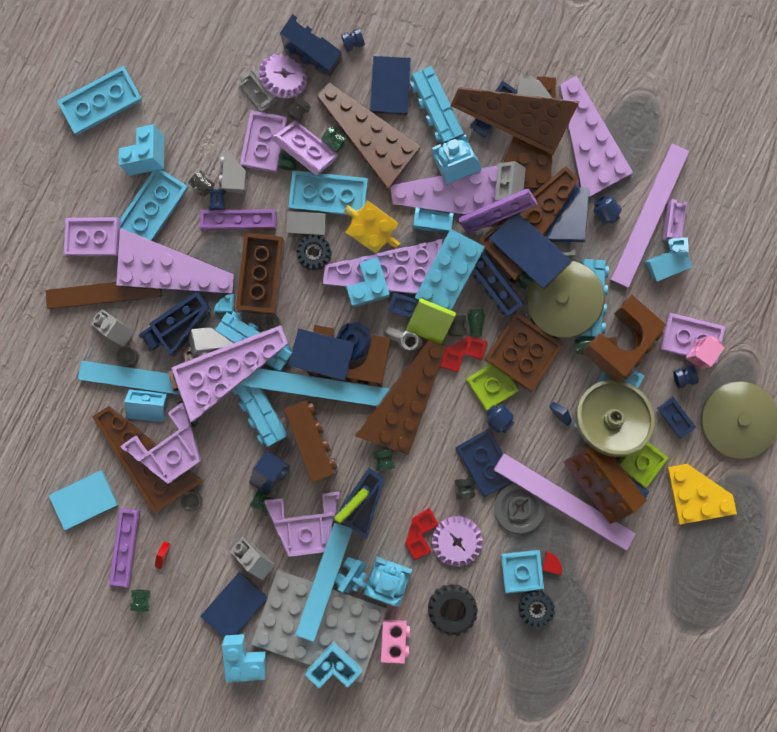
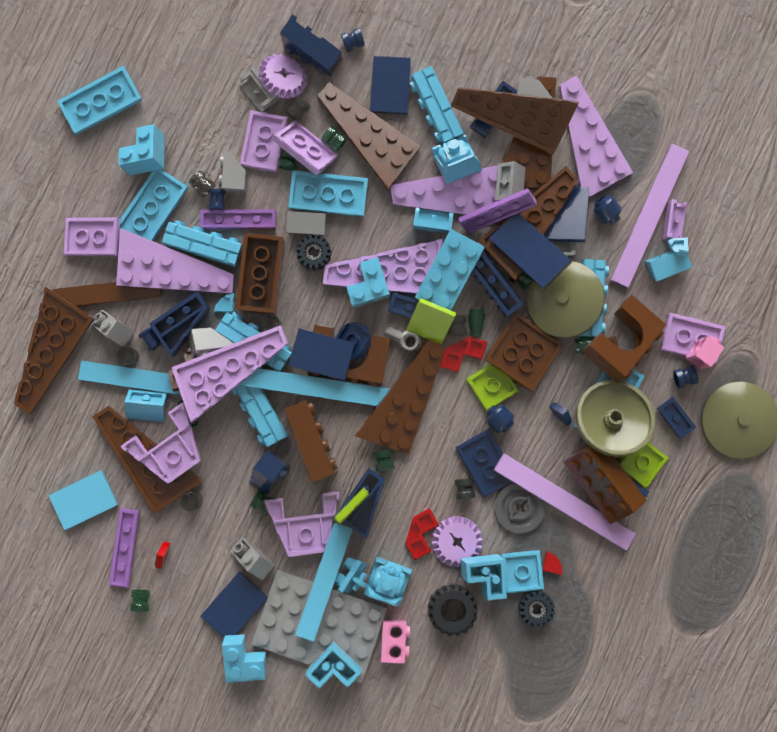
(53, 340): none -> reddish brown wing
(202, 244): none -> medium azure brick
(371, 227): yellow plate -> none
(488, 571): none -> medium azure brick
(697, 496): yellow plate -> none

